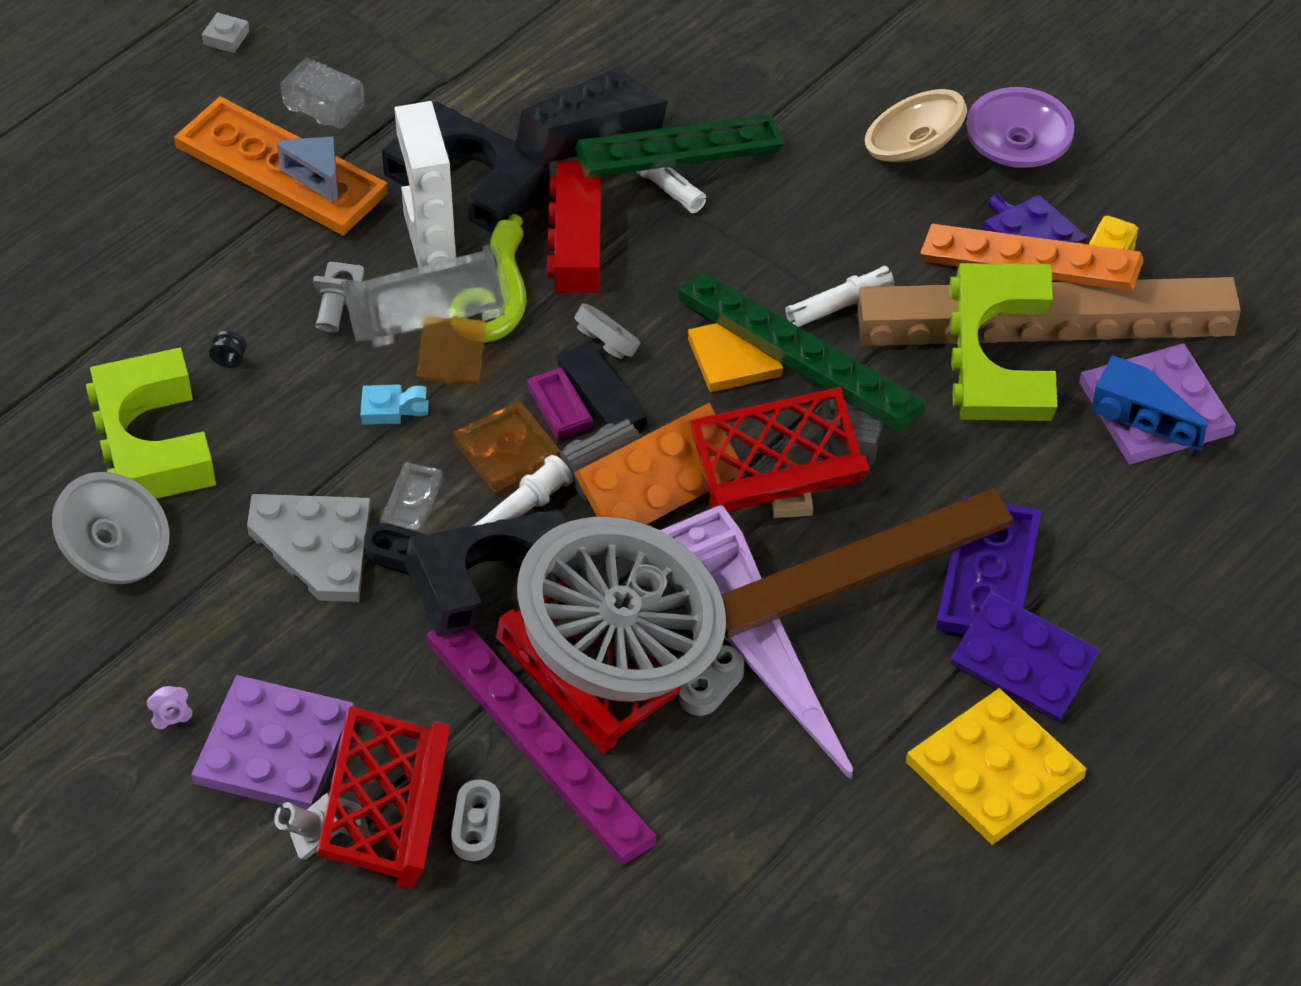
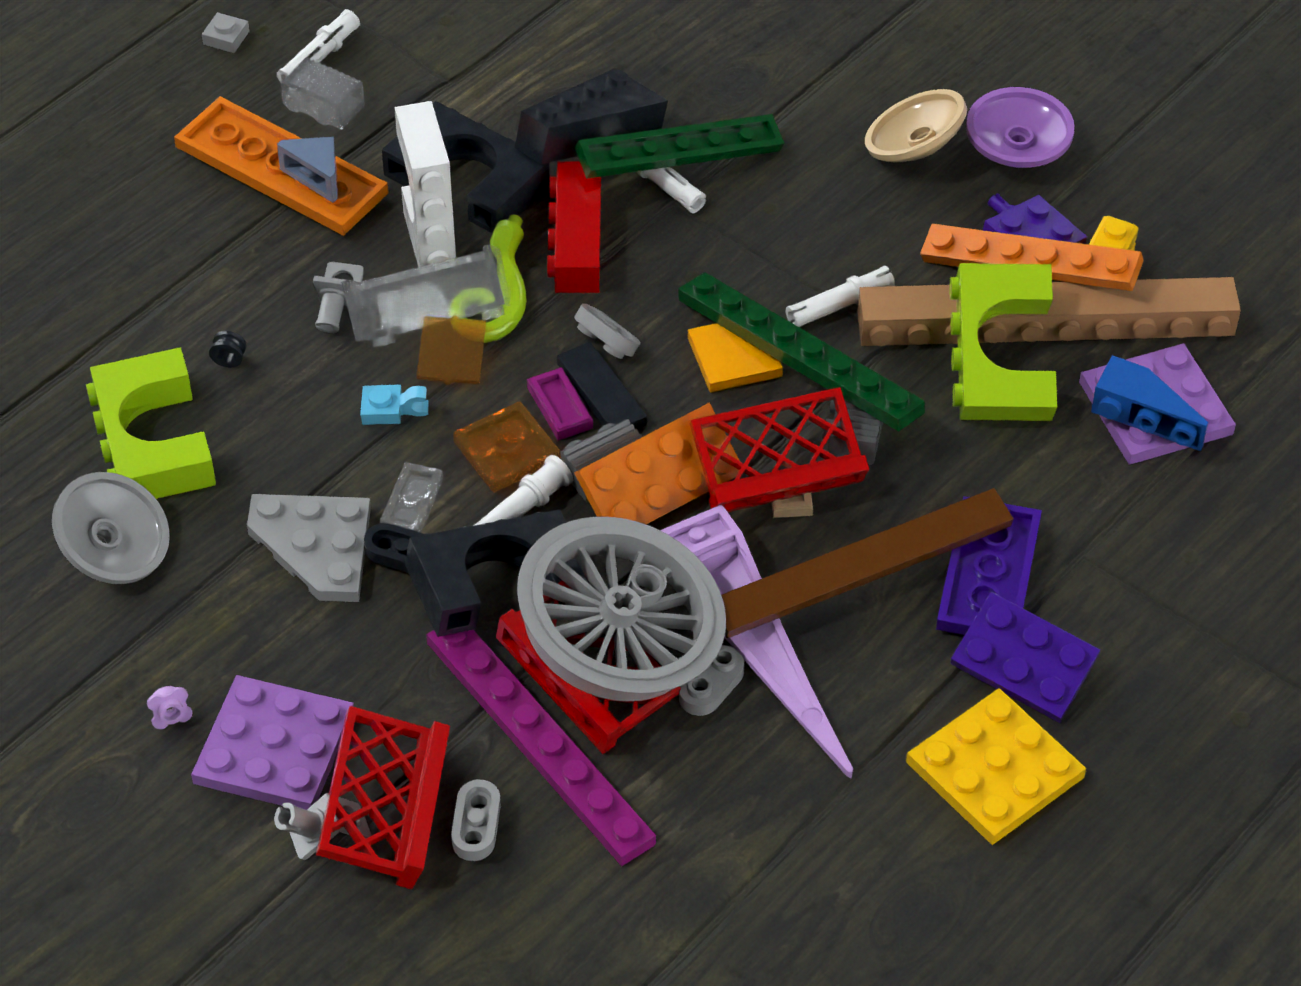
(341, 25): none -> white pin

